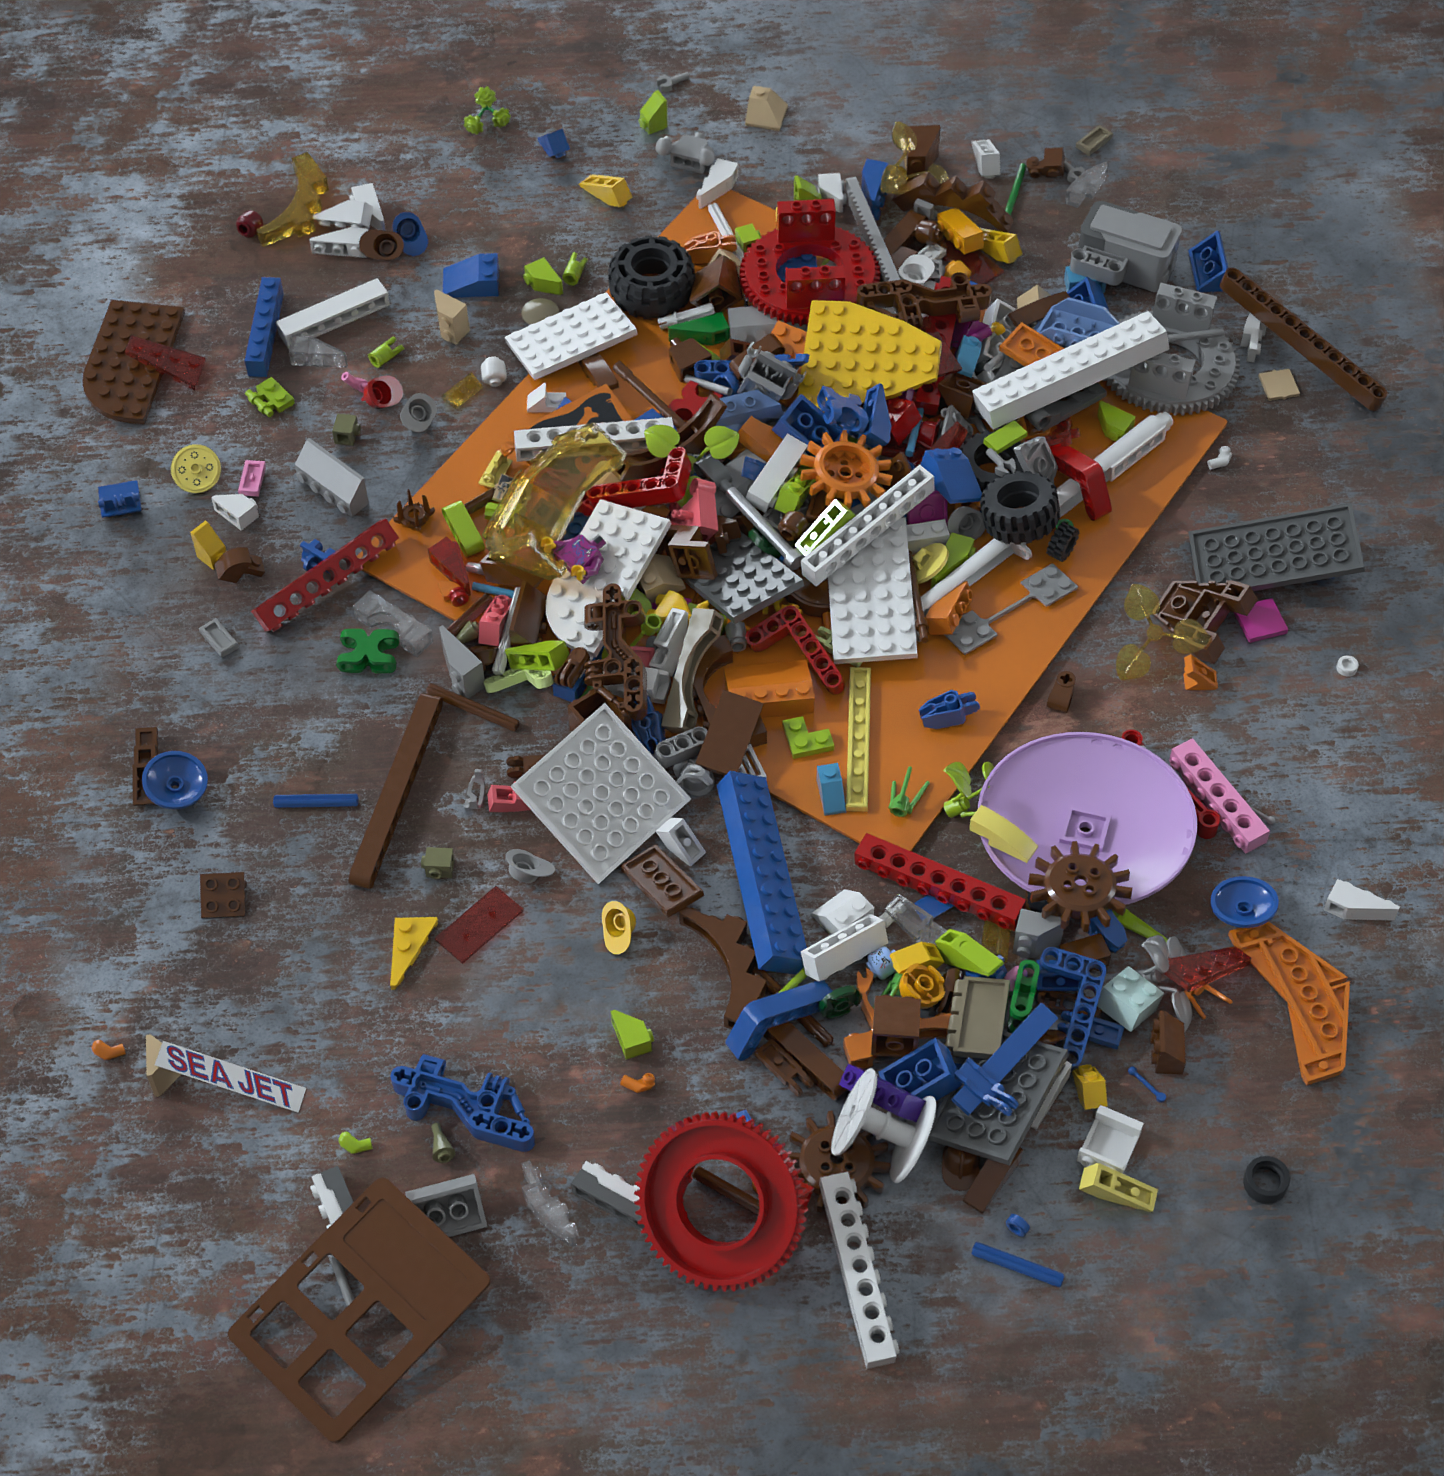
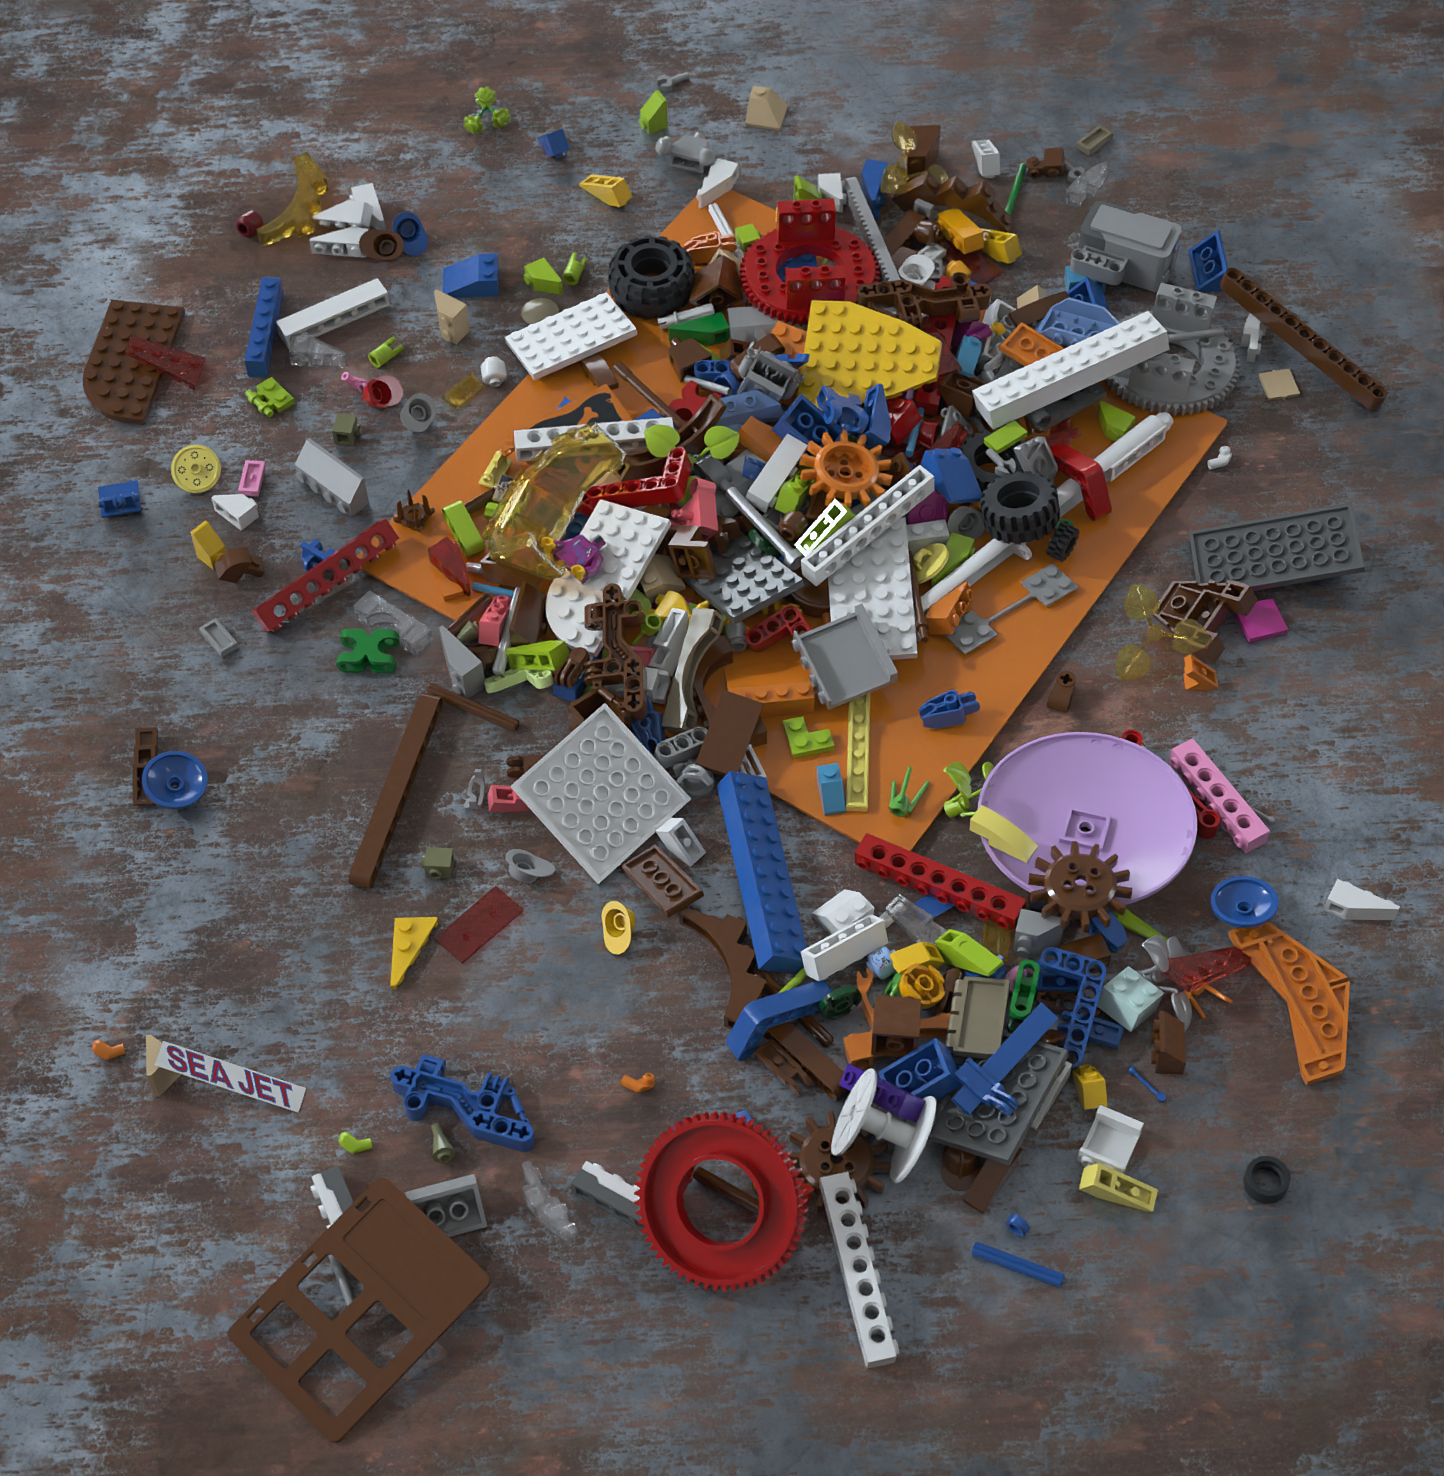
(222, 894): reddish brown hinge -> none
(316, 800): blue axle -> none
(458, 596): red bush -> none
(542, 401): white slope -> none
(631, 1034): lime slope -> none
(845, 658): none -> light grey panel
(1347, 666): white tile -> none

